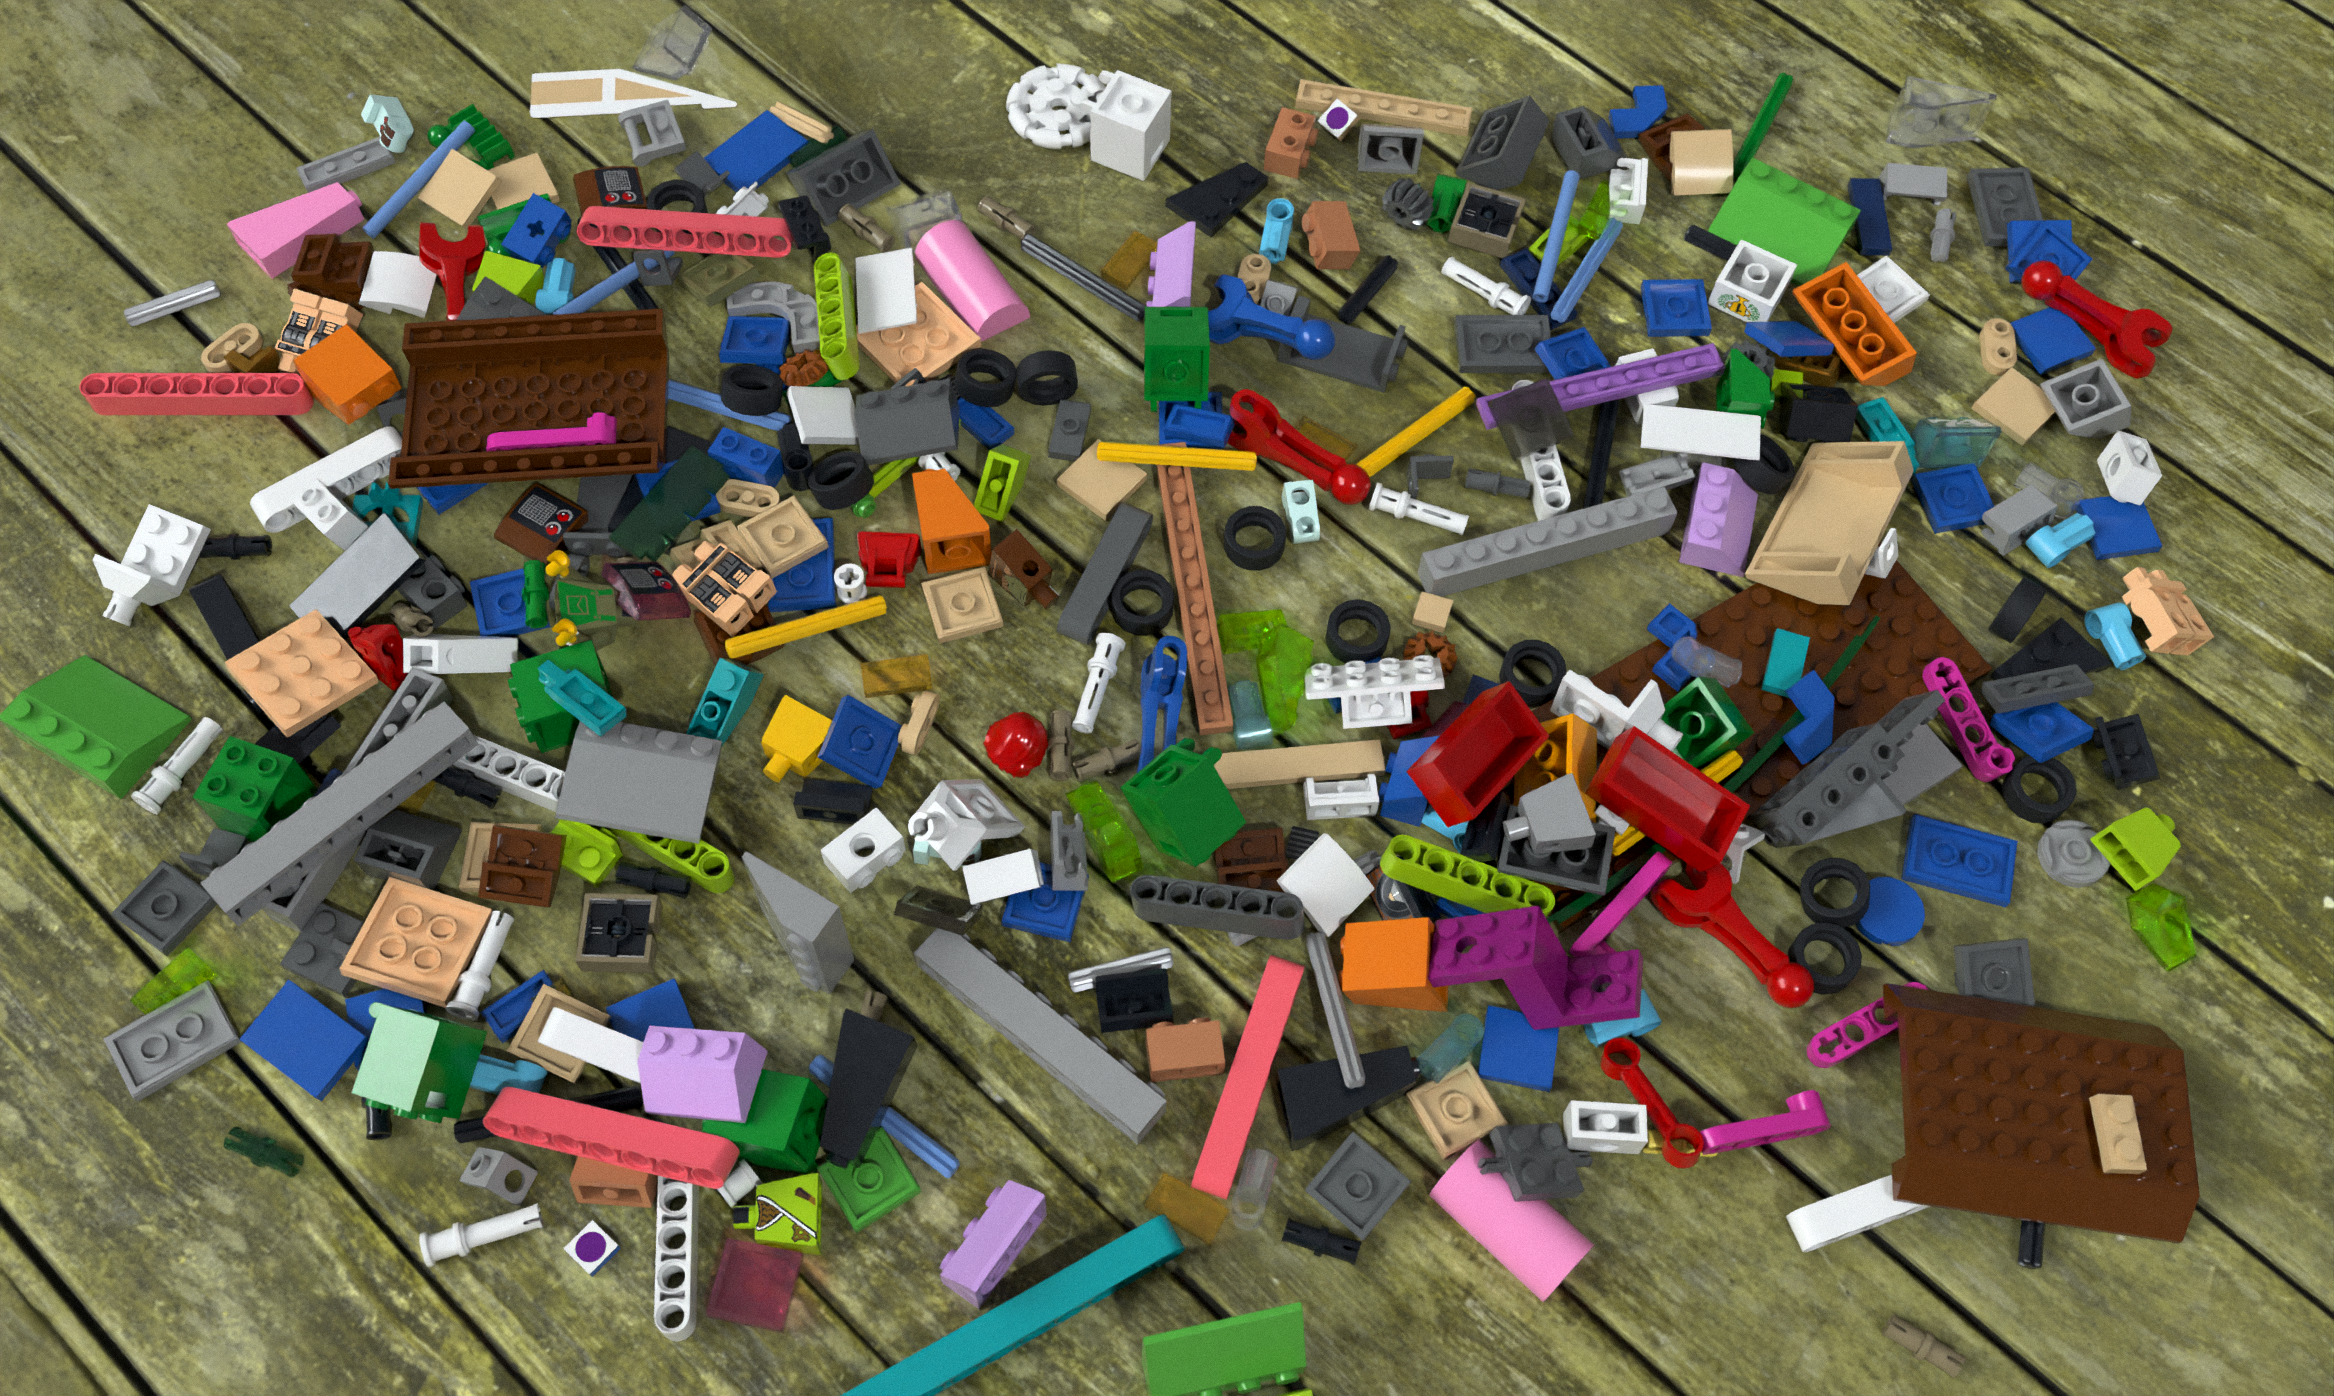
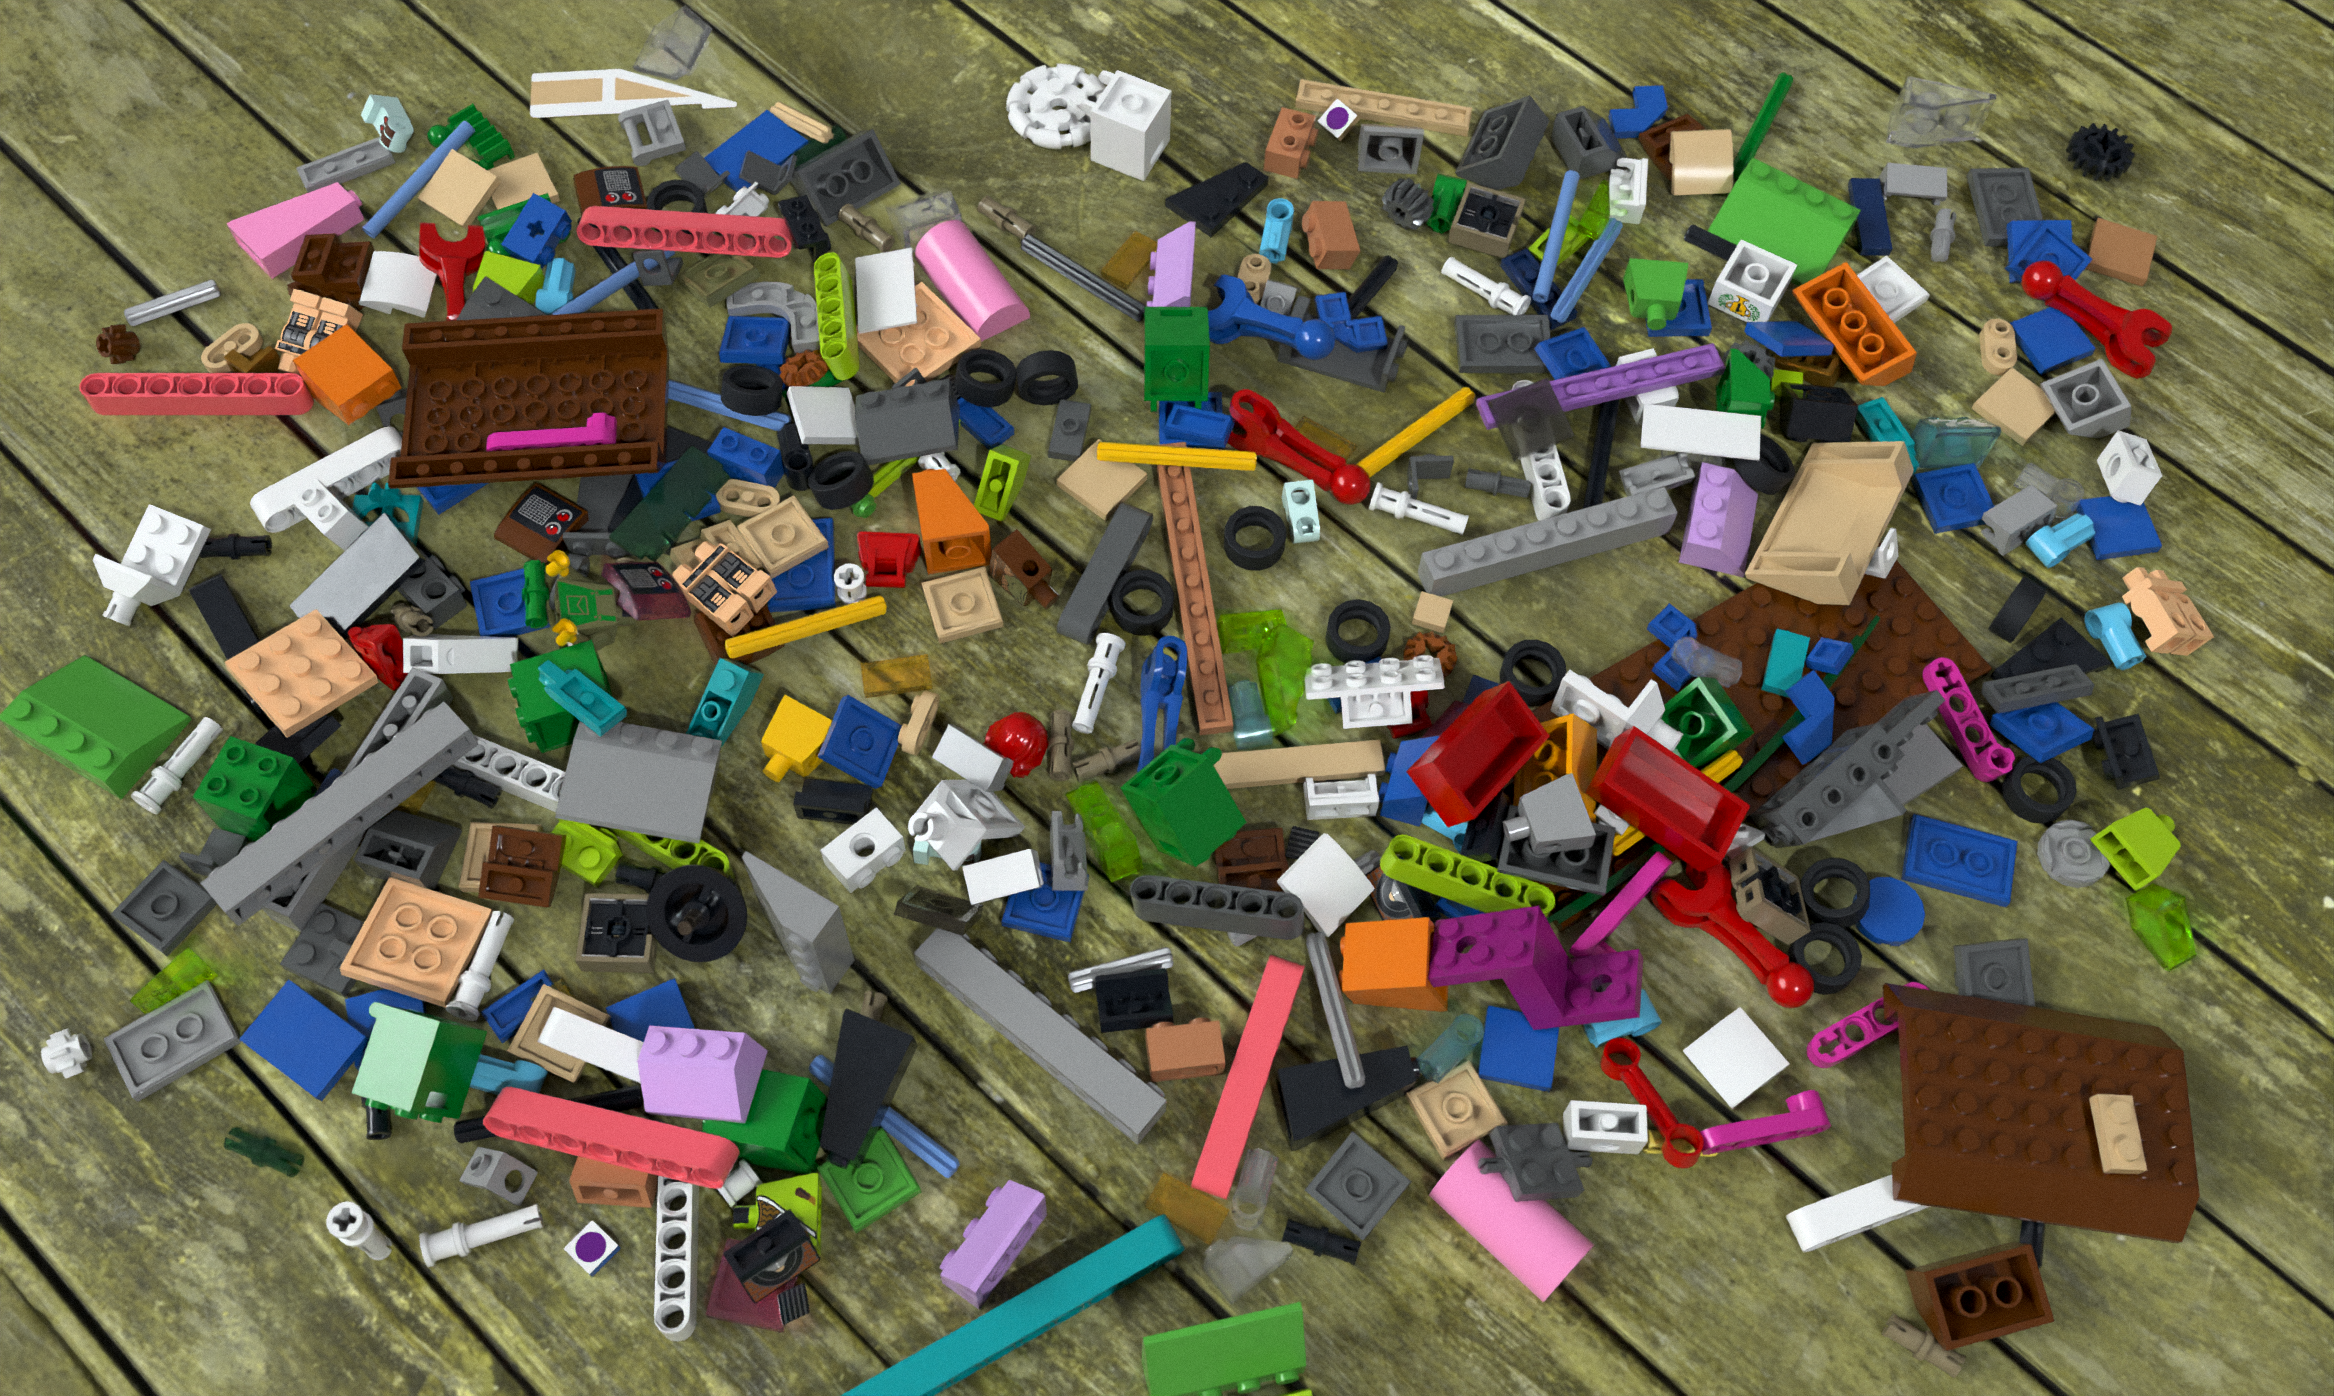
(66, 1053): none -> white gear
(117, 344): none -> reddish brown gear
(357, 1229): none -> white pin
(697, 913): none -> black piece
(766, 173): none -> dark grey bracket
(772, 1256): none -> black panel
(793, 1303): none -> sticker
(972, 759): none -> hinge
(1243, 1263): none -> clear slope
(1356, 334): none -> blue tile
(1654, 289): none -> bright green torso
(1736, 1057): none -> white slope
(1769, 896): none -> dark tan piece
(1829, 655): none -> blue tile
(1981, 1295): none -> reddish brown slope
(2100, 152): none -> black gear
(2121, 252): none -> medium nougat tile

